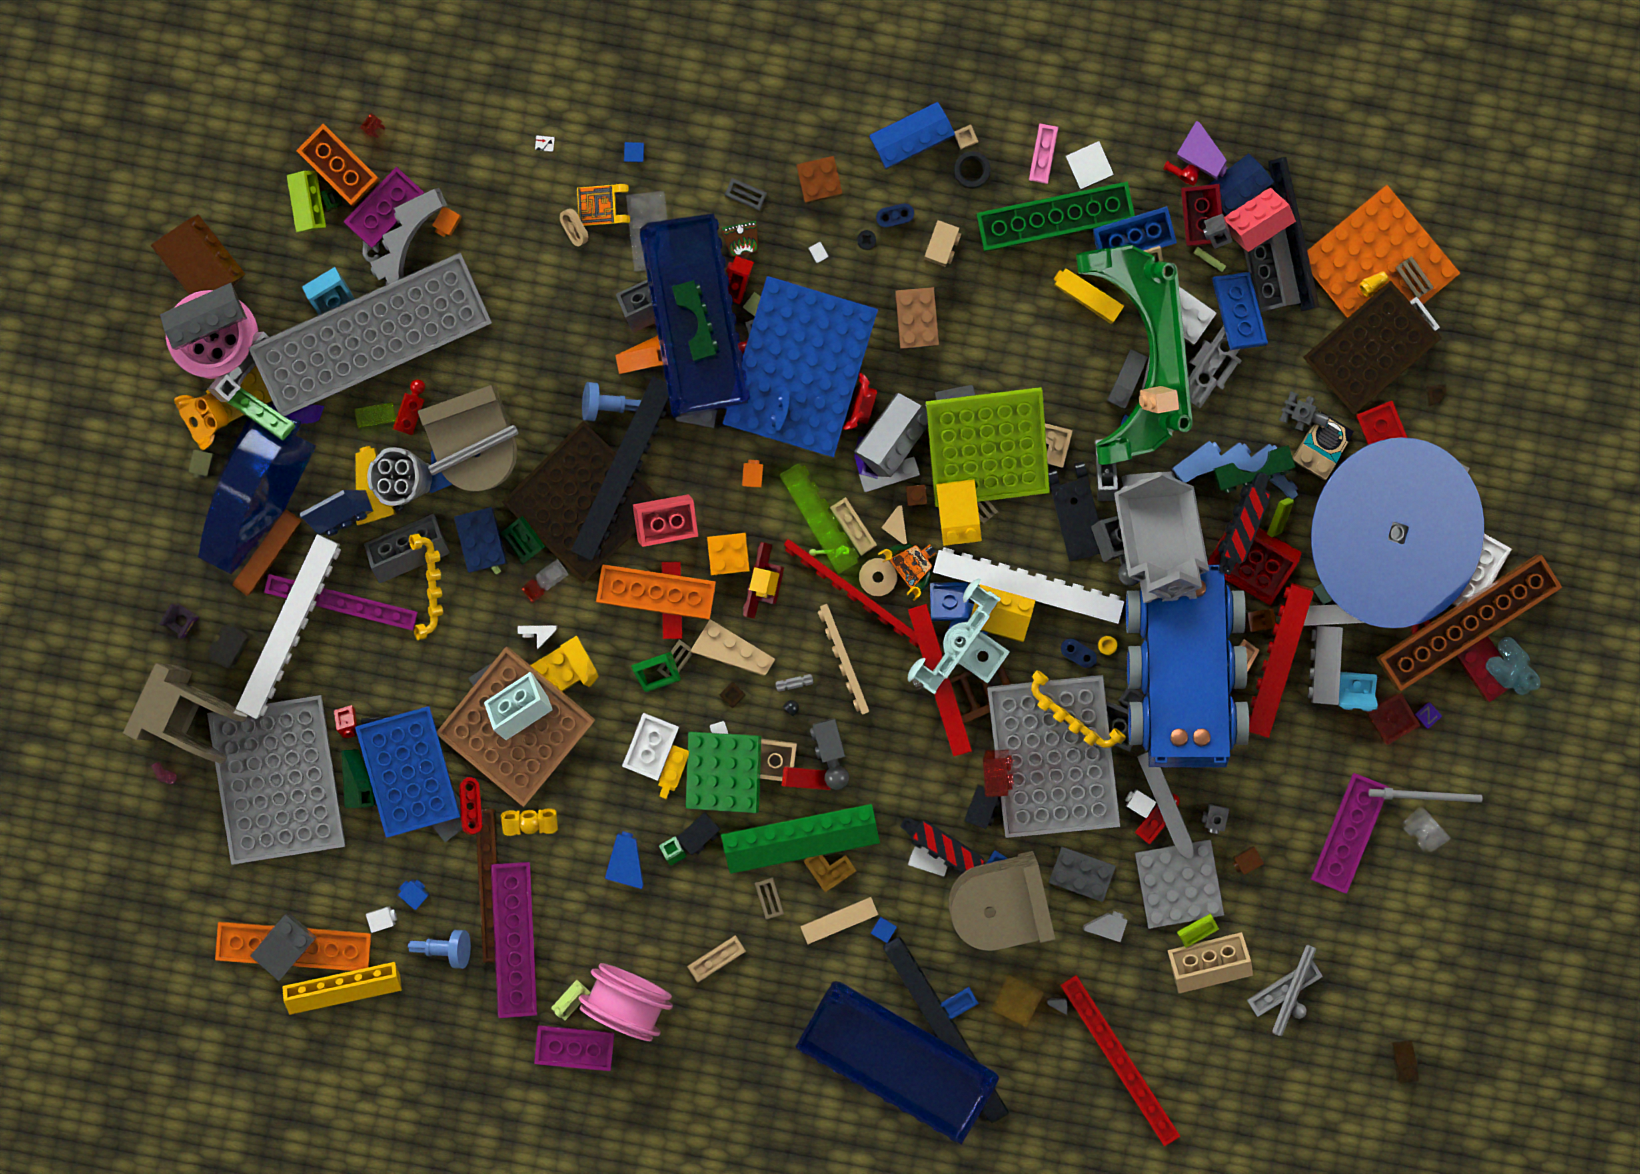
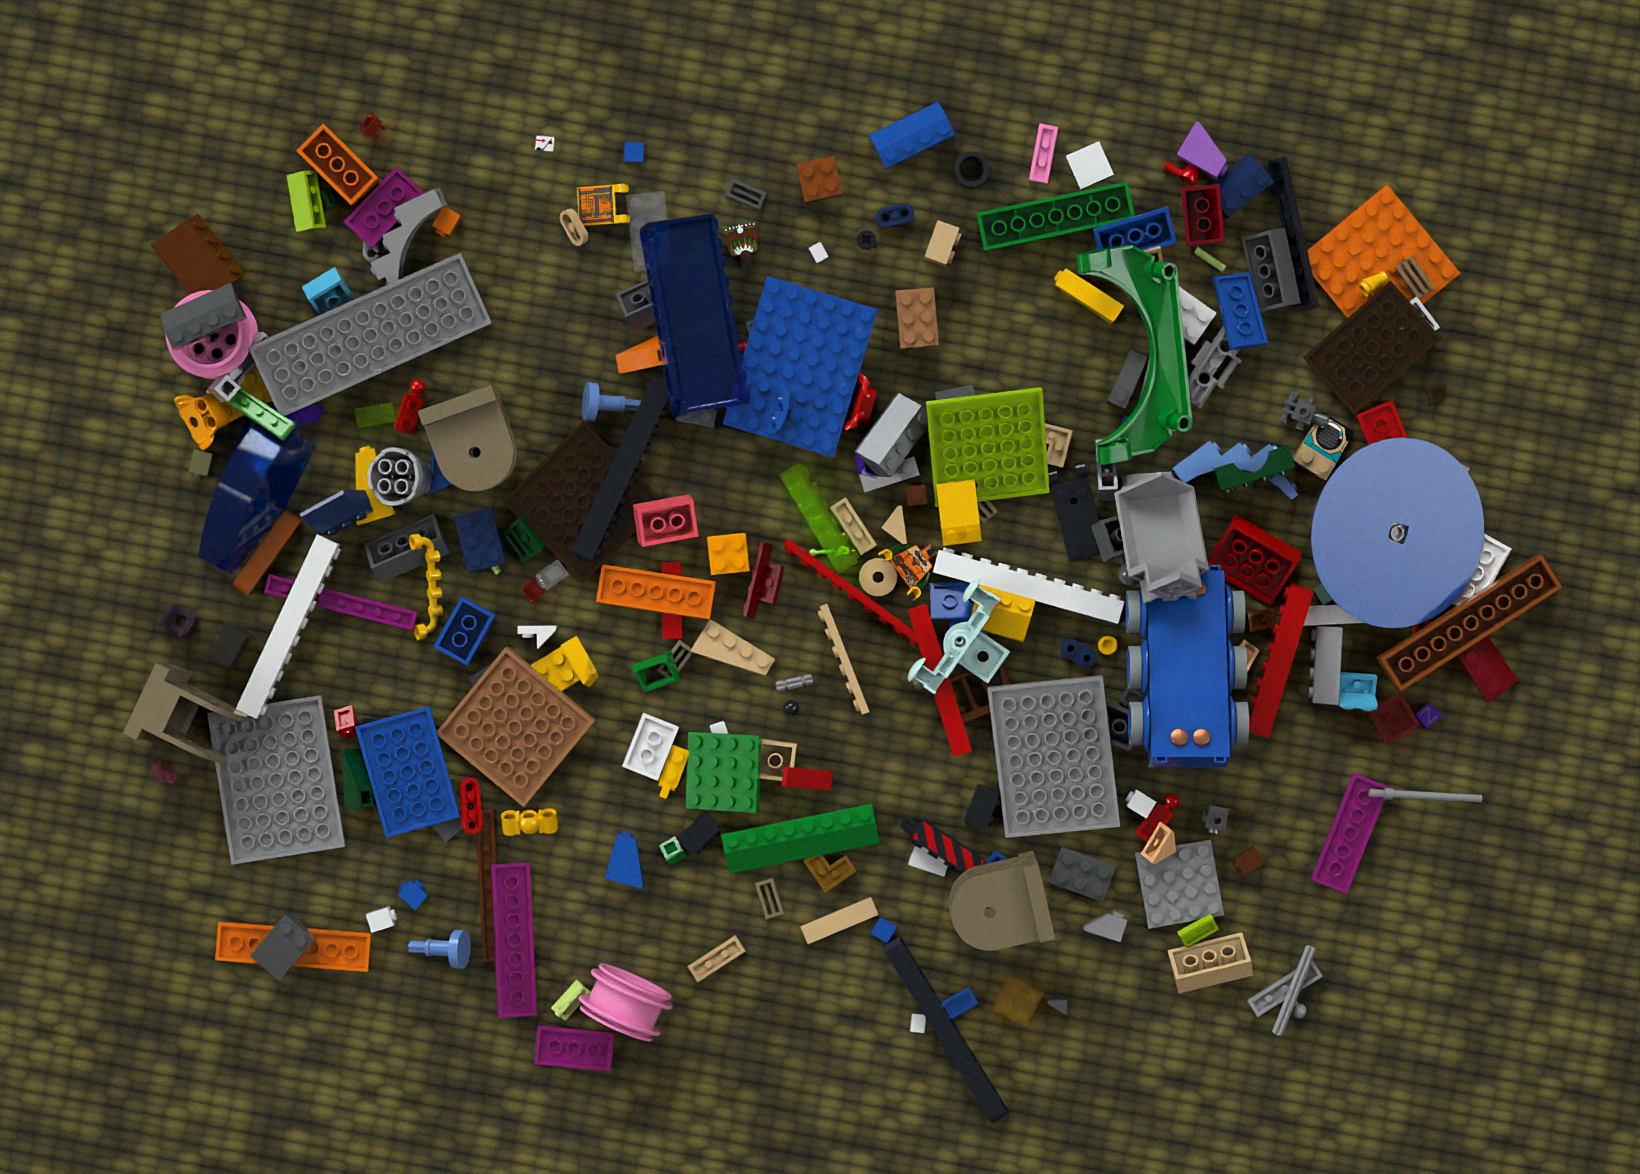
(342, 988): yellow brick -> none
(465, 630): none -> blue brick
(473, 450): light grey axle -> none
(517, 706): light aqua slope -> none
(687, 297): dark green arch -> none
(732, 694): dark brown tile -> none
(738, 275): red brick -> none
(752, 304): yellowish green tile -> none
(752, 474): orange brick -> none
(764, 582): yellow brick -> none
(829, 750): dark grey brick -> none
(898, 1061): clear blue windscreen -> none
(918, 1023): none -> white sticker
(965, 137): tan tile -> none
(997, 774): clear red brick -> none
(1061, 714): yellow bar -> none
(1120, 1060): red plate -> none
(1159, 399): light nougat brick -> none
(1160, 844): none -> light nougat slope
(1167, 807): light grey piece -> none
(1217, 231): flat silver brick -> none
(1244, 523): black hinge -> none
(1259, 219): coral brick -> none
(1280, 517): lime tile -> none
(1405, 1062): dark brown slope -> none
(1425, 829): clear slope -> none
(1514, 669): clear light blue piece -> none

